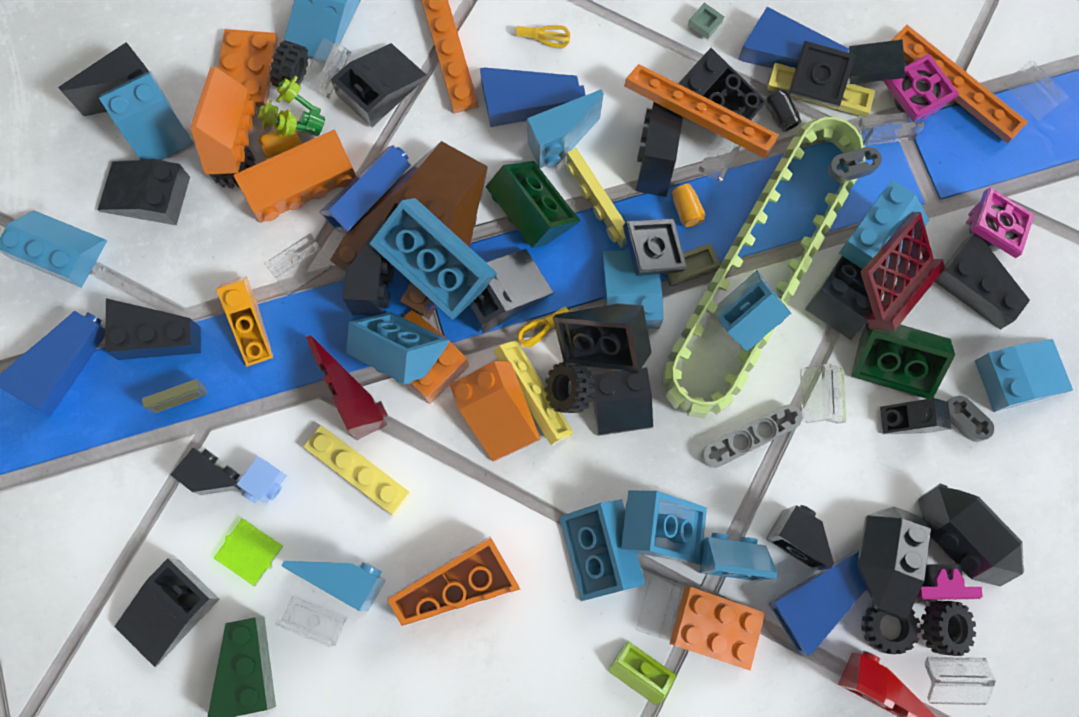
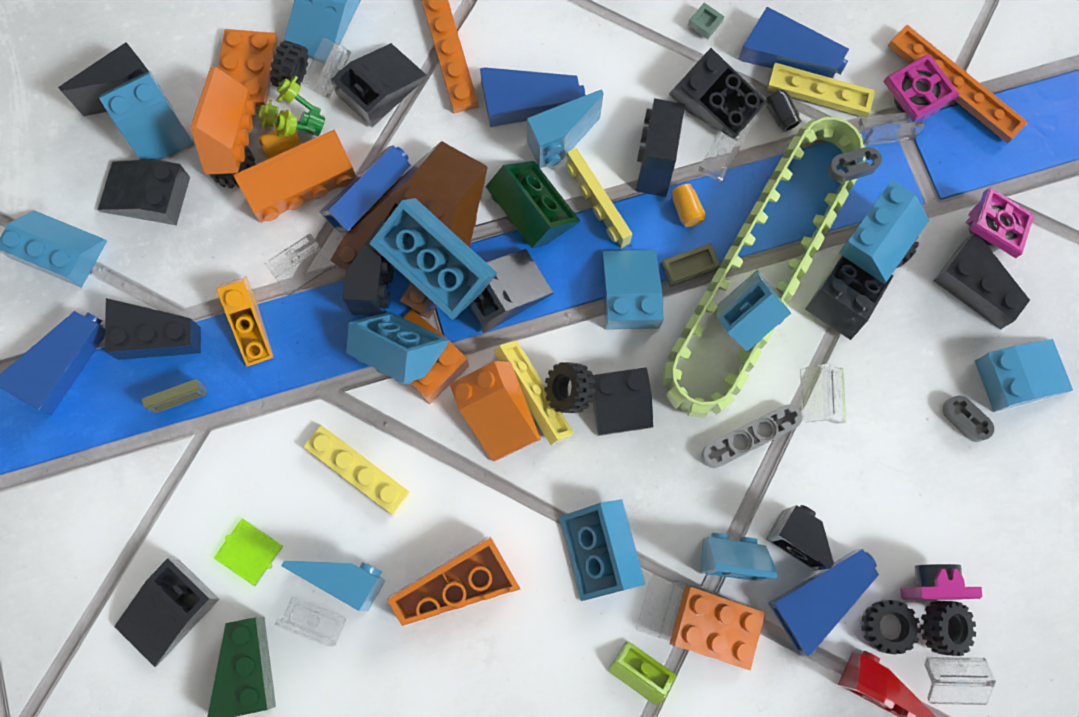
(203, 475): black slope -> none
(261, 481): light blue brick -> none
(354, 403): dark red wedge -> none
(541, 33): yellow piece -> none
(548, 321): yellow piece -> none
(605, 336): black slope -> none
(654, 247): tile -> none
(664, 526): dark azure slope -> none
(701, 110): orange plate -> none
(821, 74): black tile -> none
(877, 62): black tile -> none
(893, 559): black wedge -> none
(903, 359): dark green slope -> none
(910, 284): dark red fence -> none
(916, 417): black slope -> none
(972, 535): black wedge -> none
(1036, 90): clear panel -> none

